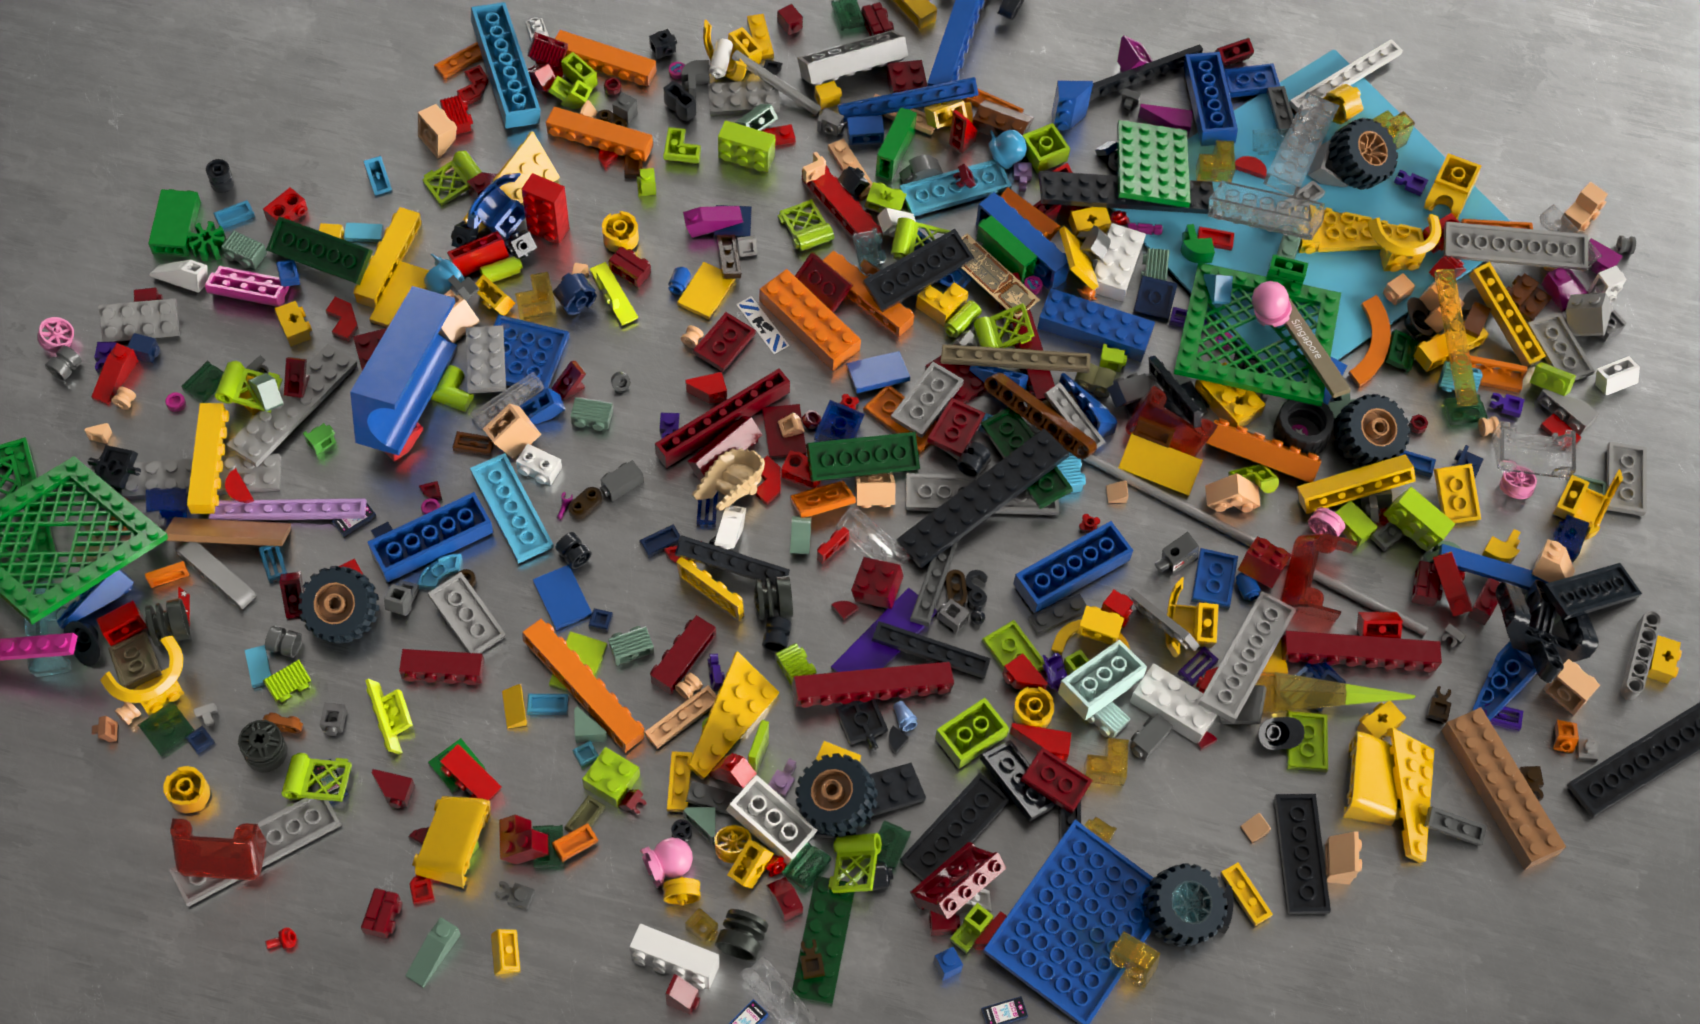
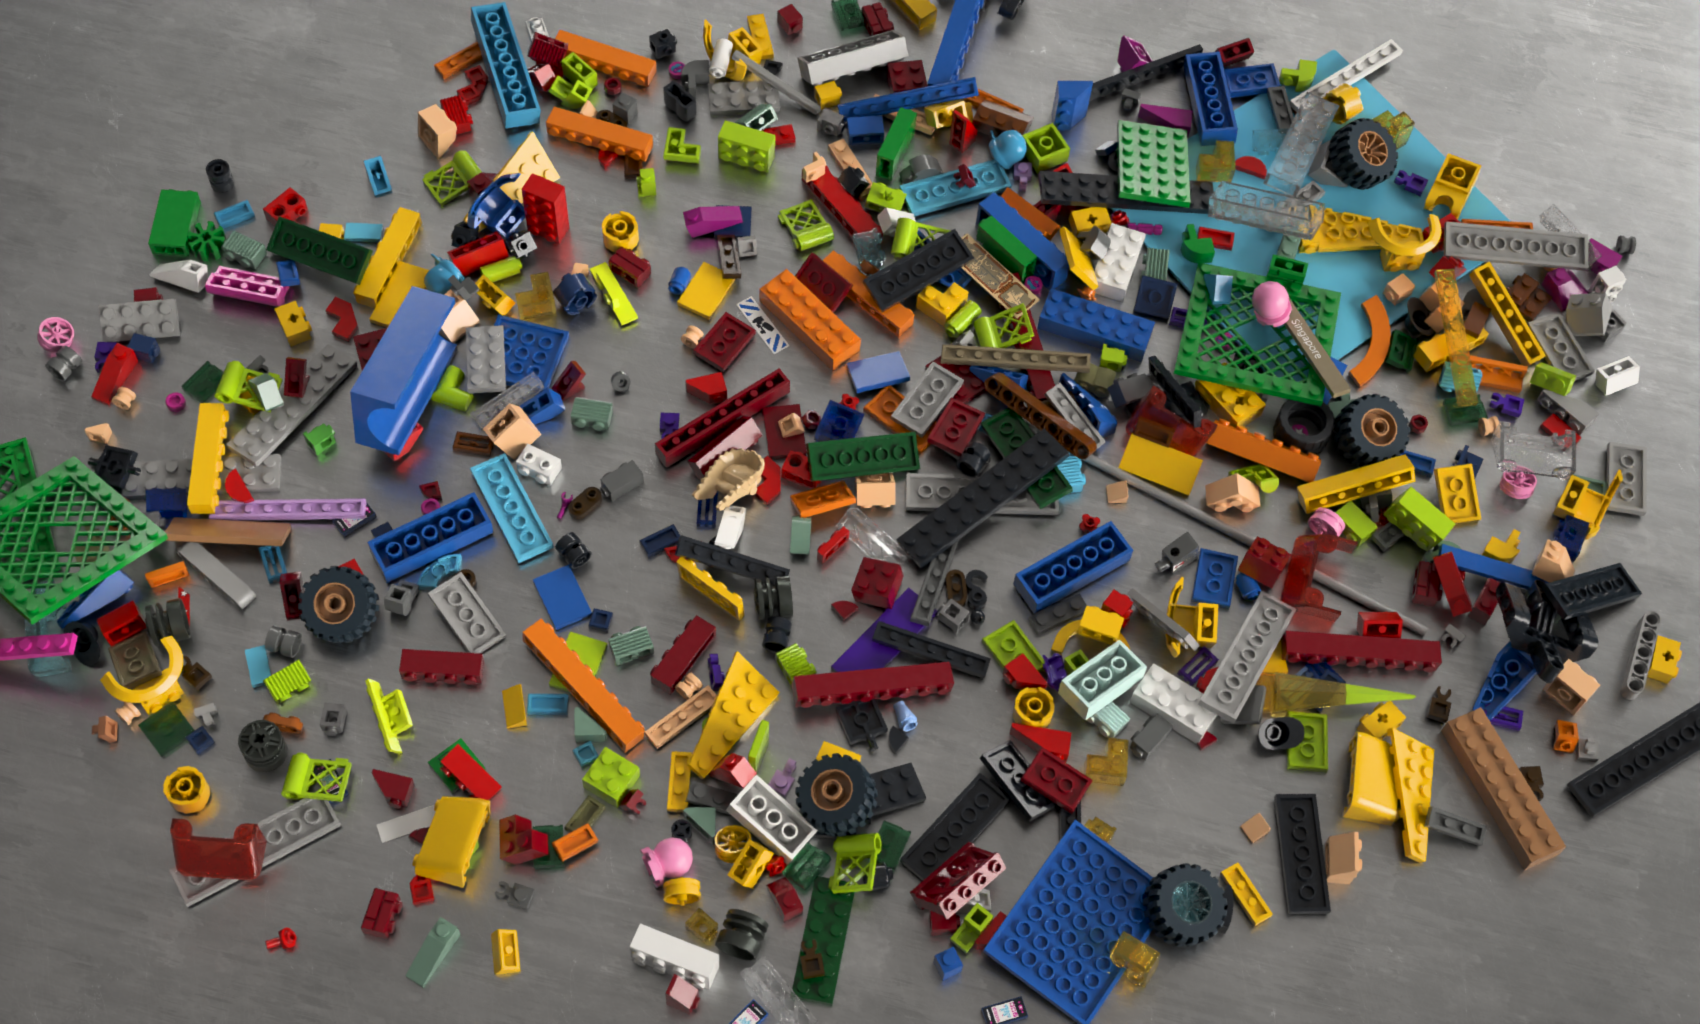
(195, 675): none -> dark brown plate
(406, 824): none -> white sticker
(971, 733): lime brick -> none
(1301, 77): none -> lime brick
(1586, 206): light nougat brick -> none

